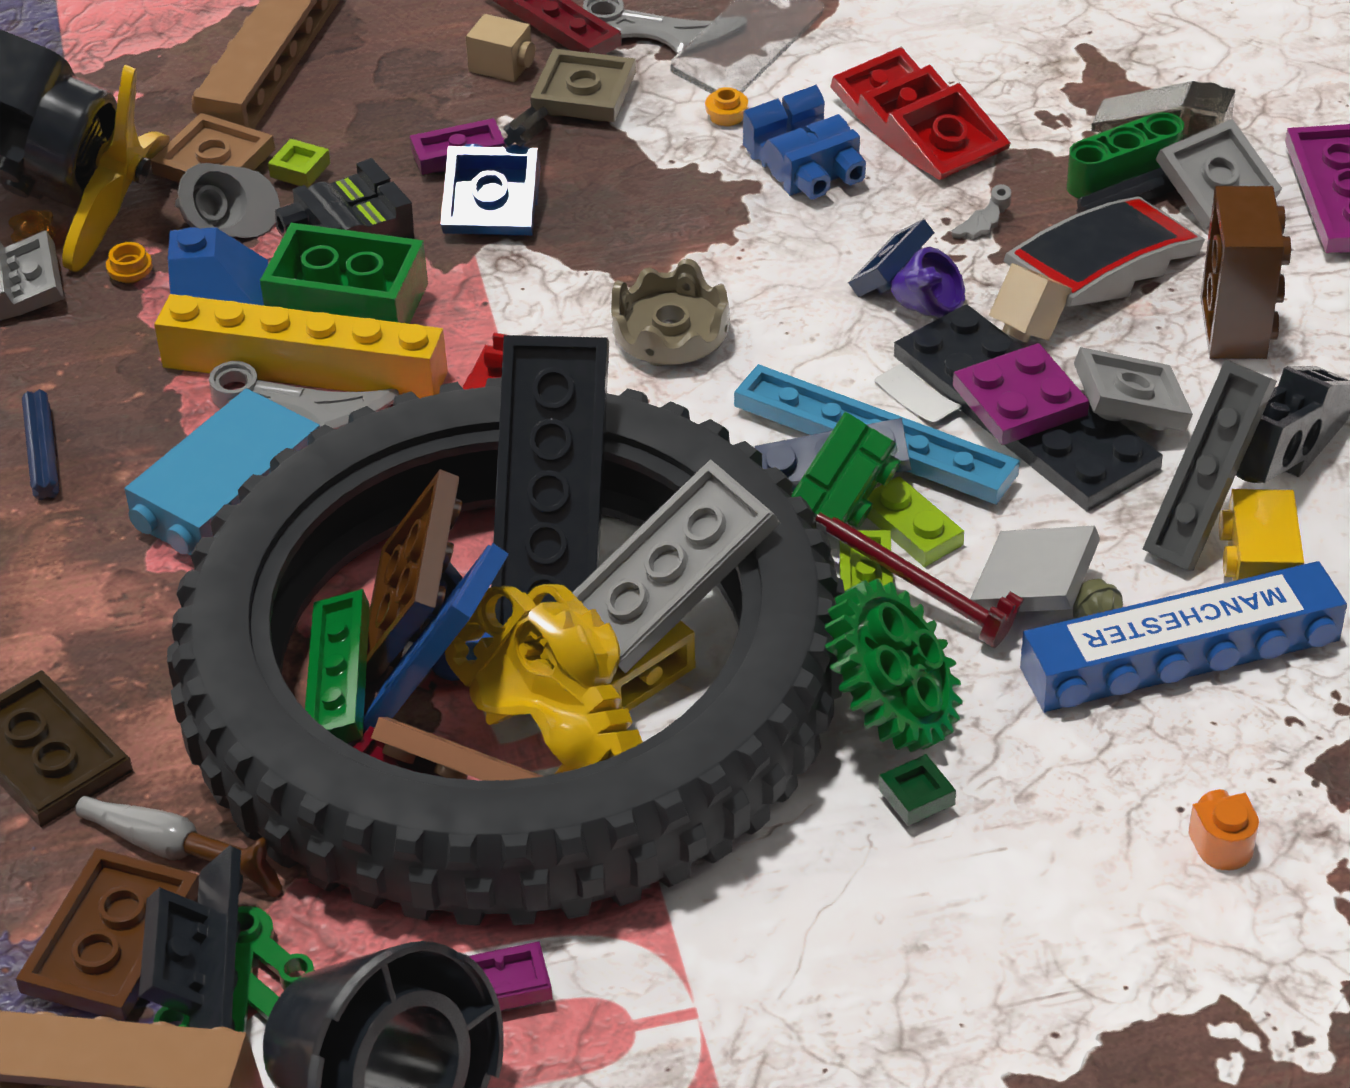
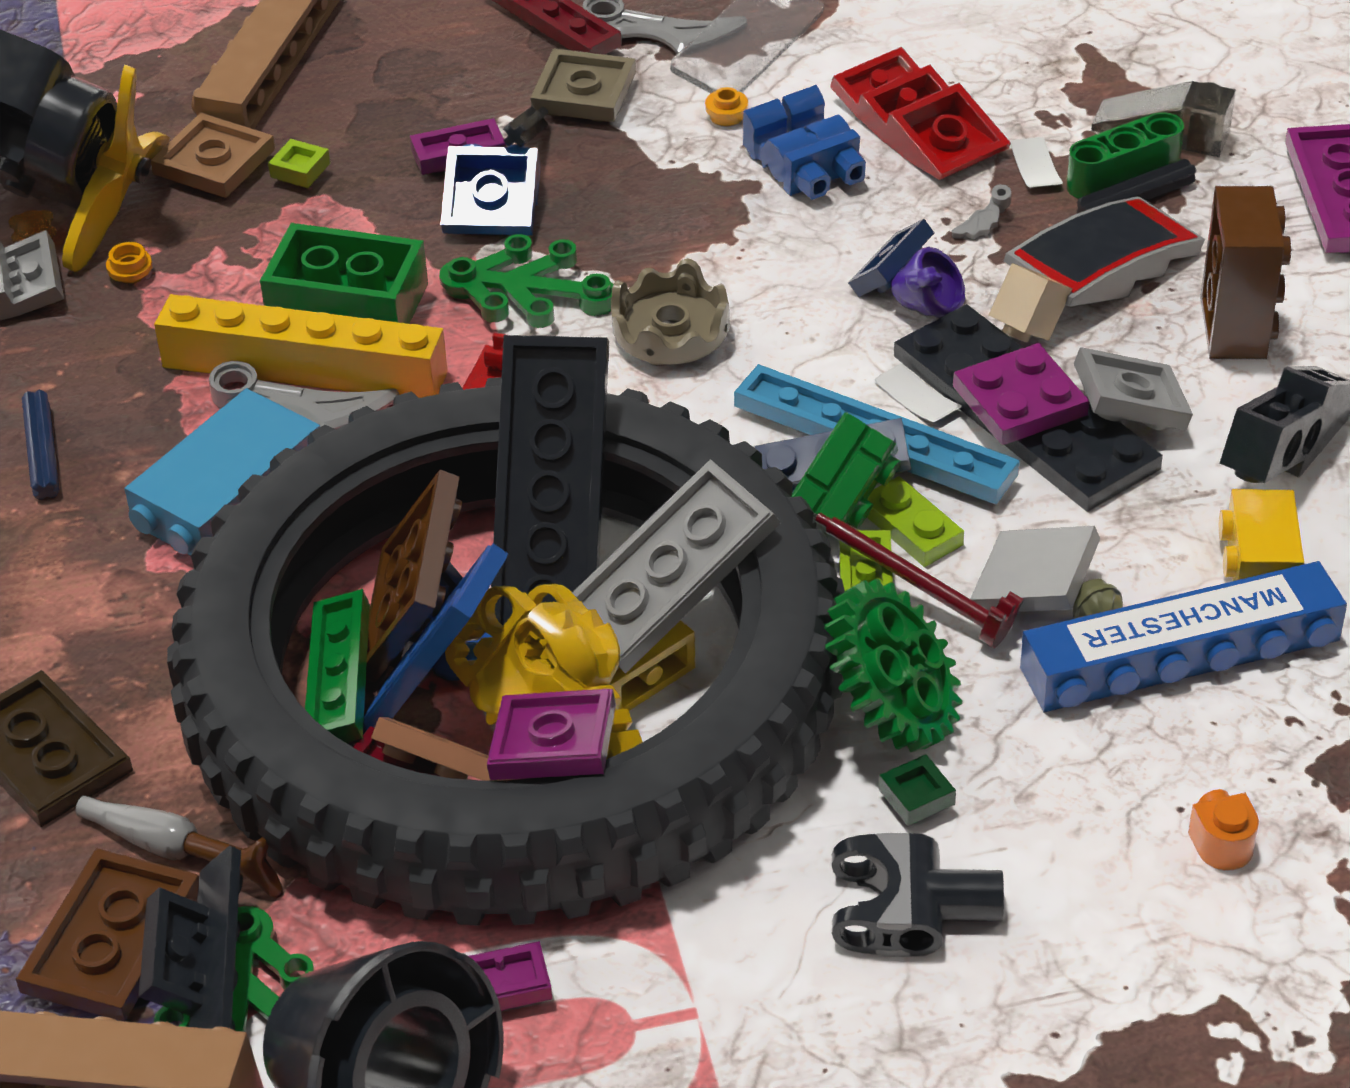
(214, 266): blue slope -> none
(227, 198): light grey piece -> none
(356, 203): black hips -> none
(471, 278): none -> green plant
(499, 48): tan brick -> none
(552, 734): none -> magenta plate
(912, 894): none -> black connector
(1035, 162): none -> white sticker
(1209, 465): dark grey plate -> none
(1213, 159): light grey plate -> none

